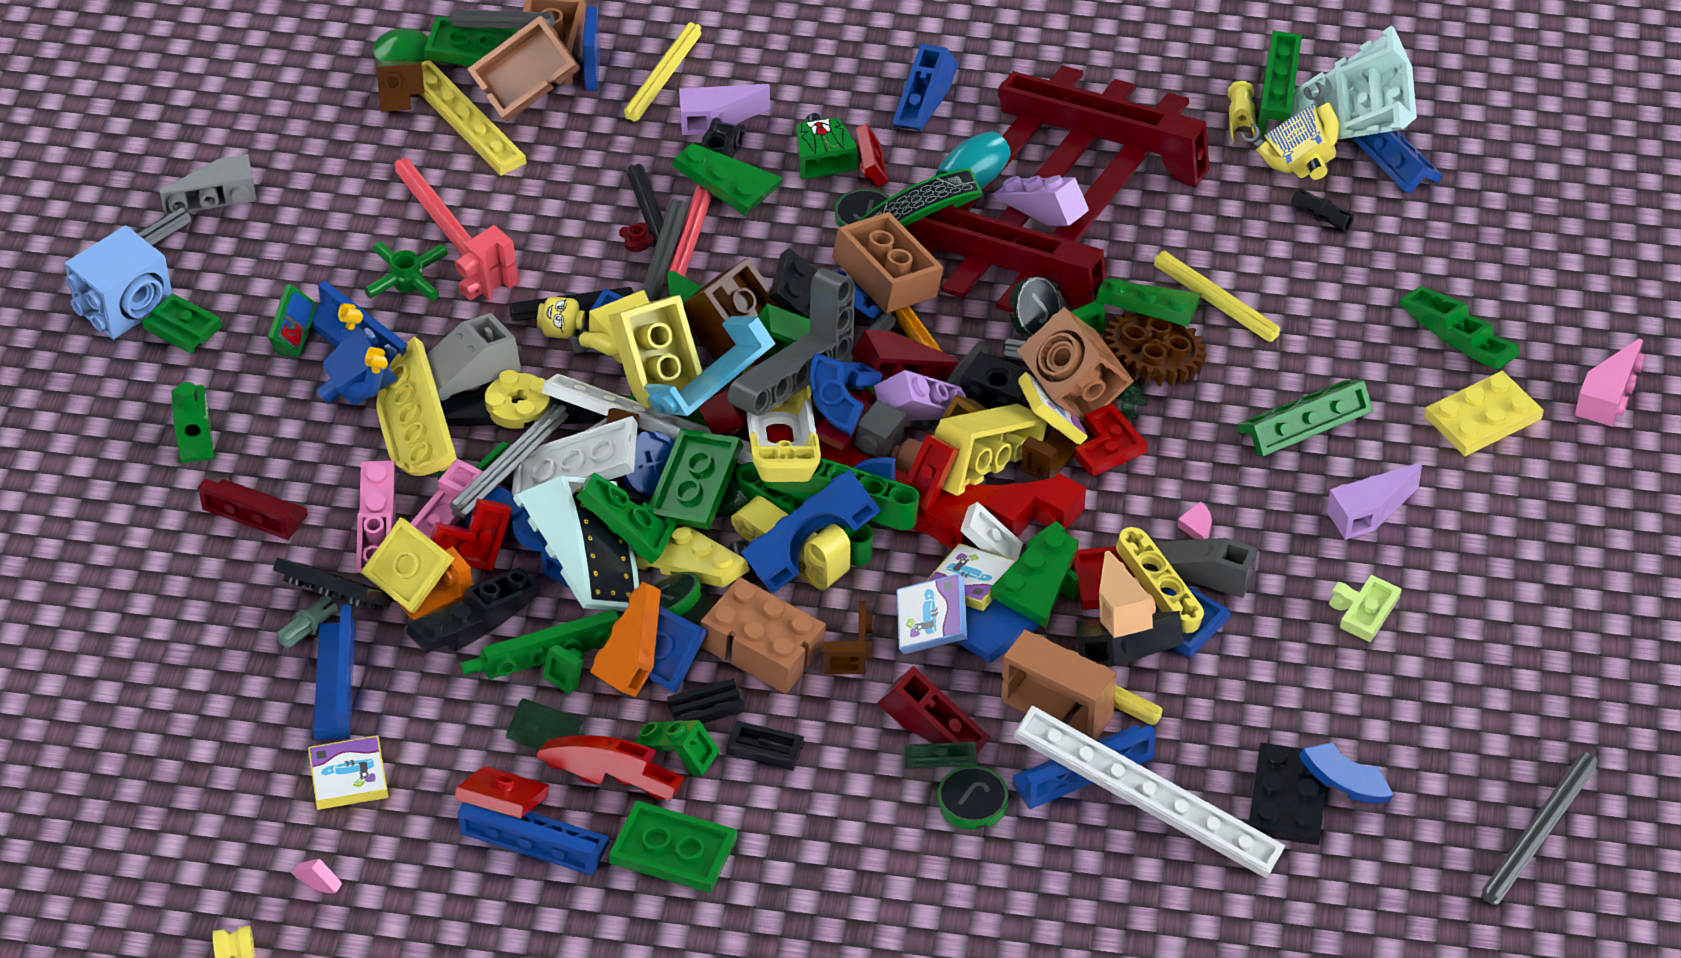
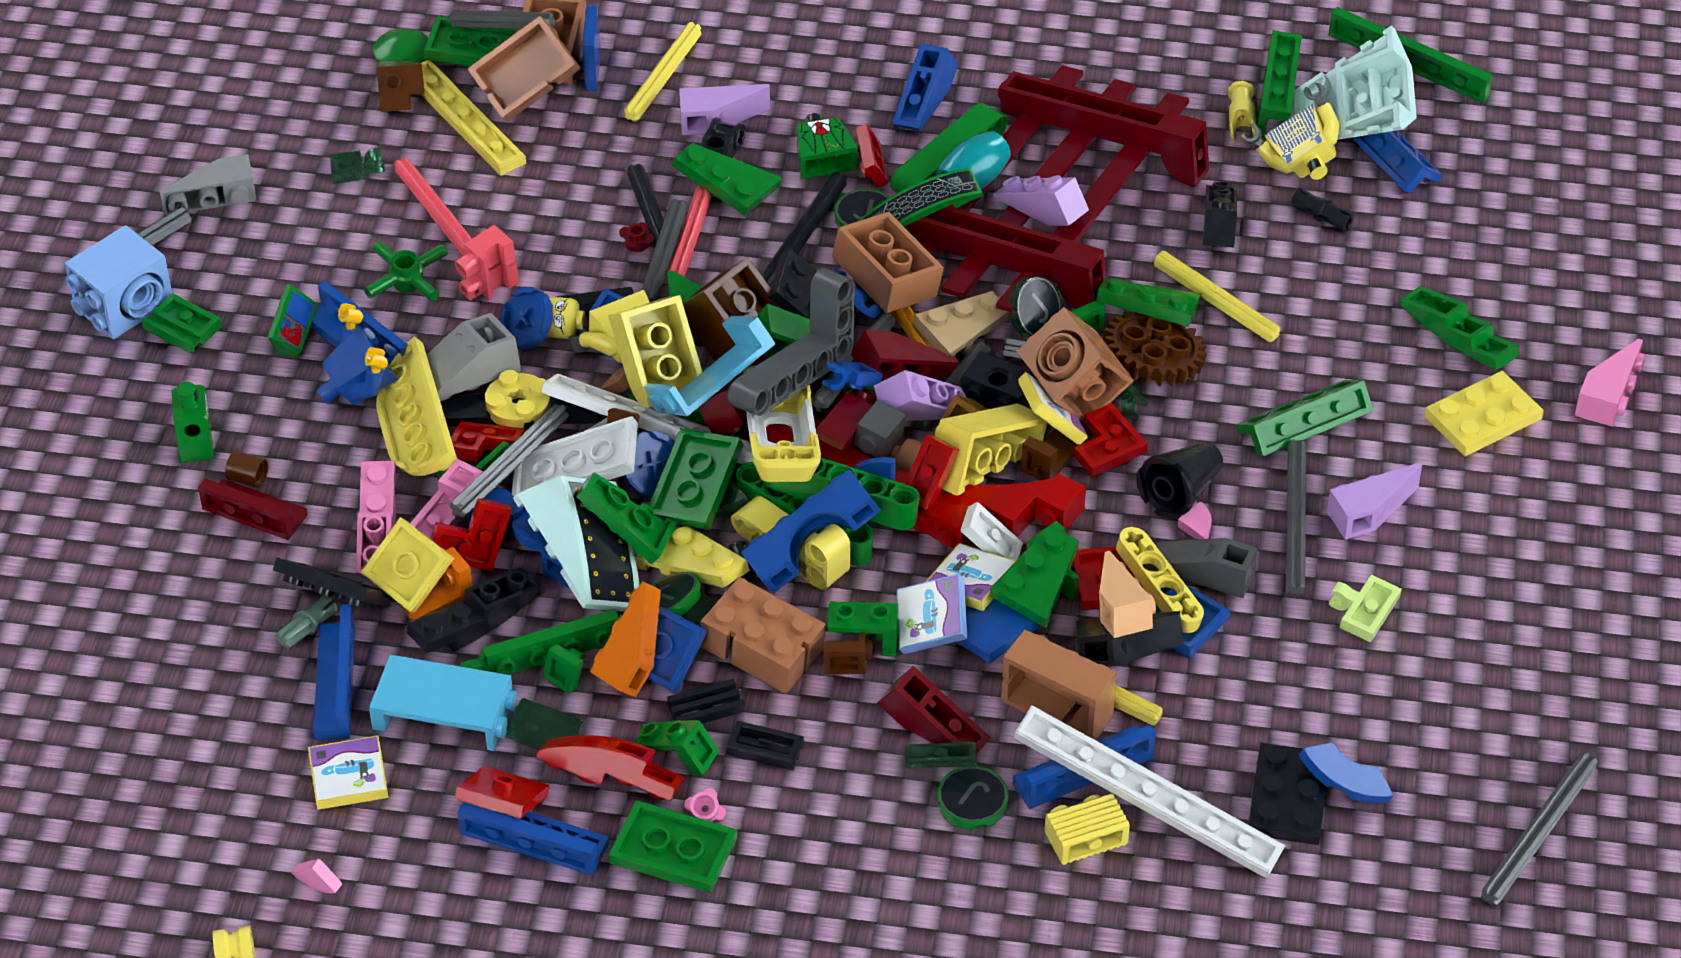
(246, 469): none -> reddish brown beam
(352, 166): none -> clear green plate
(443, 696): none -> medium azure panel
(473, 438): none -> red plate
(528, 317): none -> blue tile
(617, 382): none -> nougat tile
(705, 798): none -> bright pink plate
(808, 222): none -> black axle
(831, 394): blue tile -> none
(866, 618): none -> green bracket
(928, 160): none -> green beam
(960, 323): none -> tan wing
(1086, 828): none -> light yellow brick
(1178, 478): none -> black cone
(1220, 215): none -> black slope
(1296, 518): none -> dark grey axle
(1424, 59): none -> green plate

